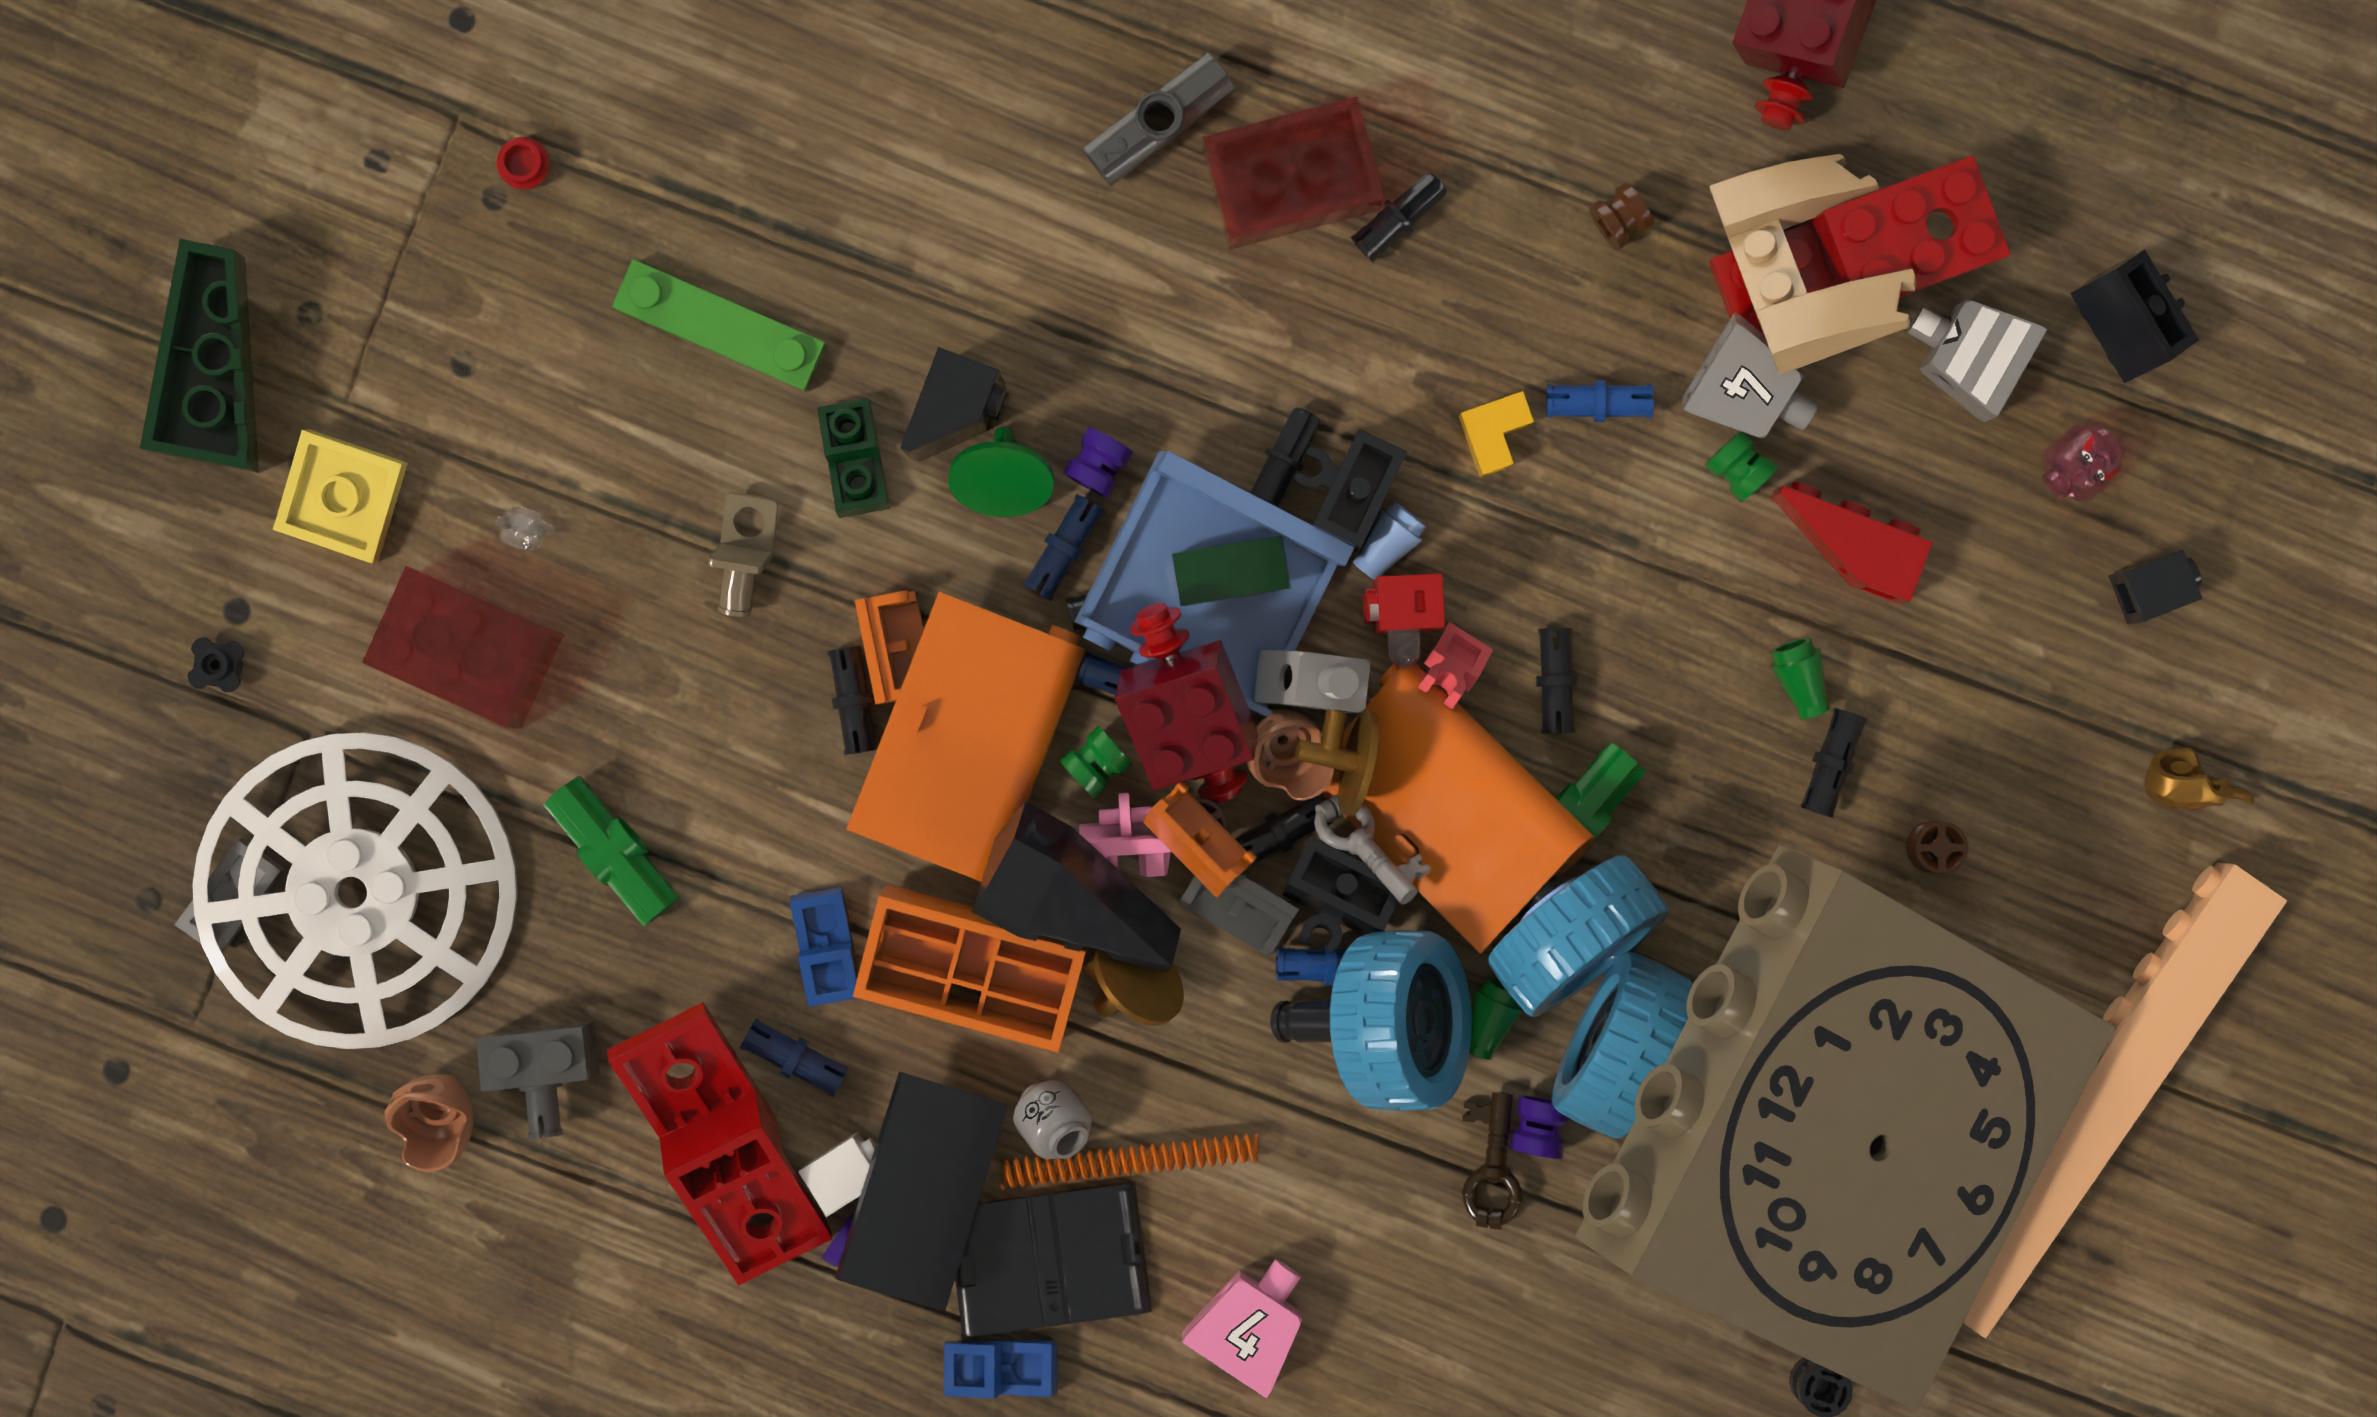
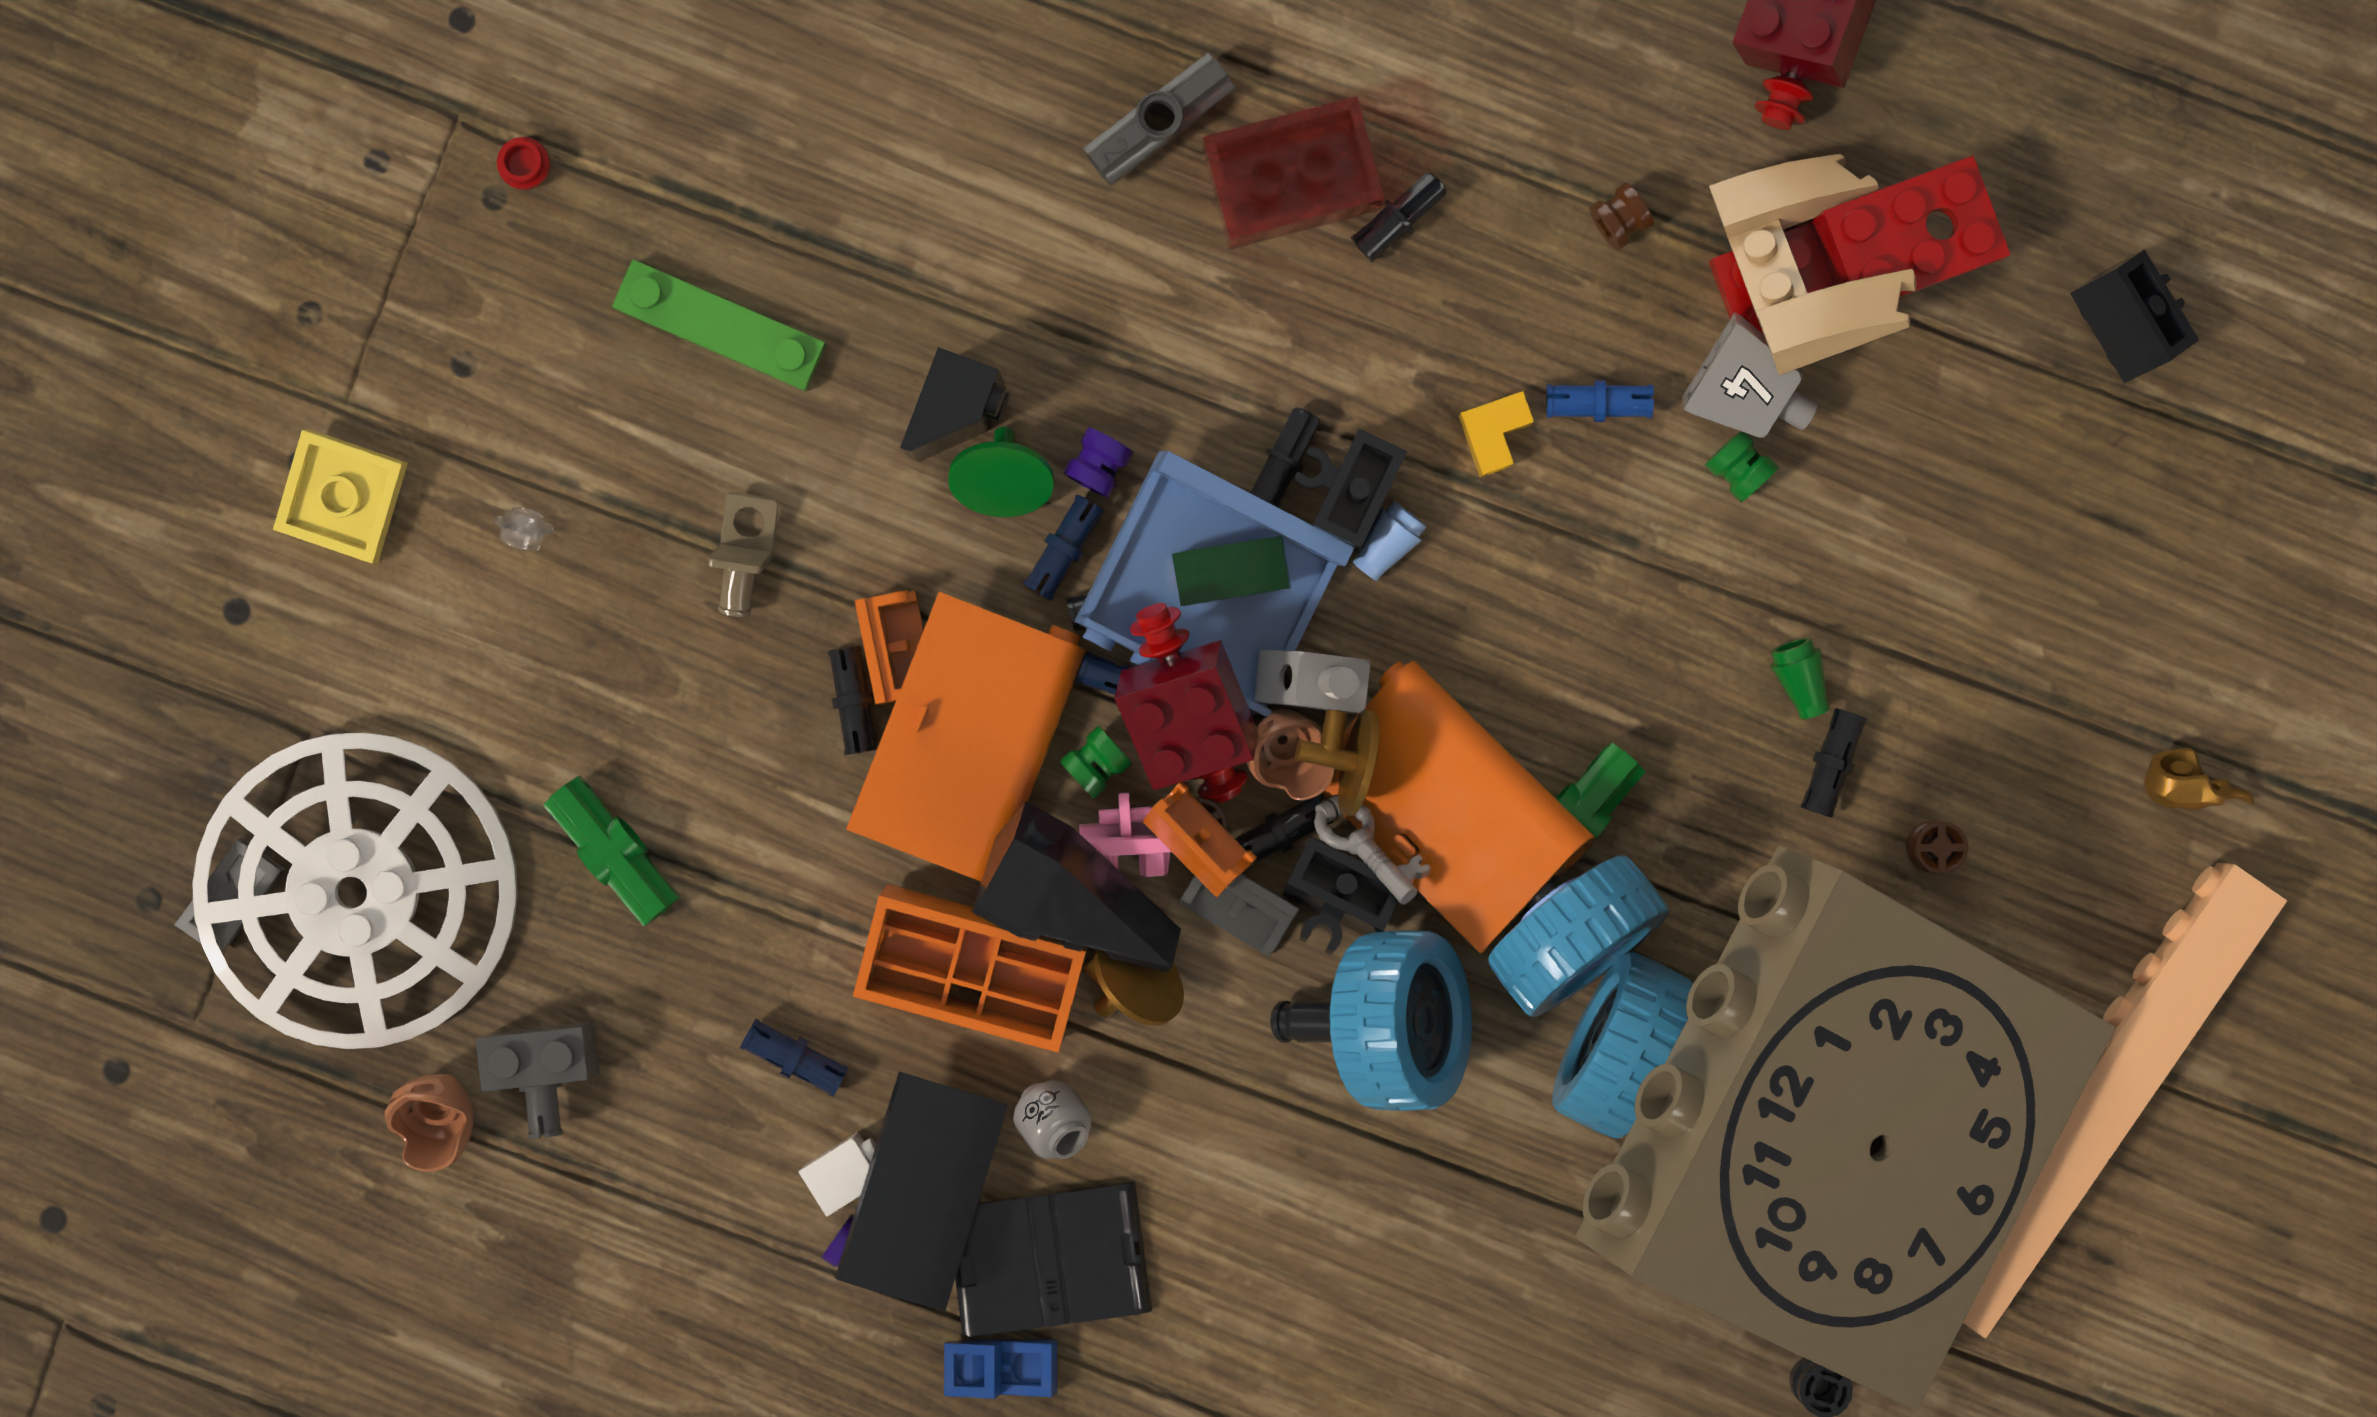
(203, 367): dark green wedge -> none
(230, 660): black plate -> none
(463, 648): clear red brick -> none
(720, 1144): red bracket -> none
(825, 945): blue slope -> none
(853, 458): dark green slope -> none
(1132, 1161): orange piece -> none
(1249, 1327): bright pink torso -> none
(1307, 964): blue pin -> none
(1403, 609): red piece -> none
(1455, 663): coral plate -> none
(1492, 1017): green cone -> none
(1494, 1169): dark brown piece -> none
(1539, 1128): dark purple wheel -> none
(1556, 681): black pin -> none
(1862, 550): red slope -> none
(1976, 353): light grey torso -> none
(2082, 462): clear pink head -> none
(2157, 586): black brick -> none

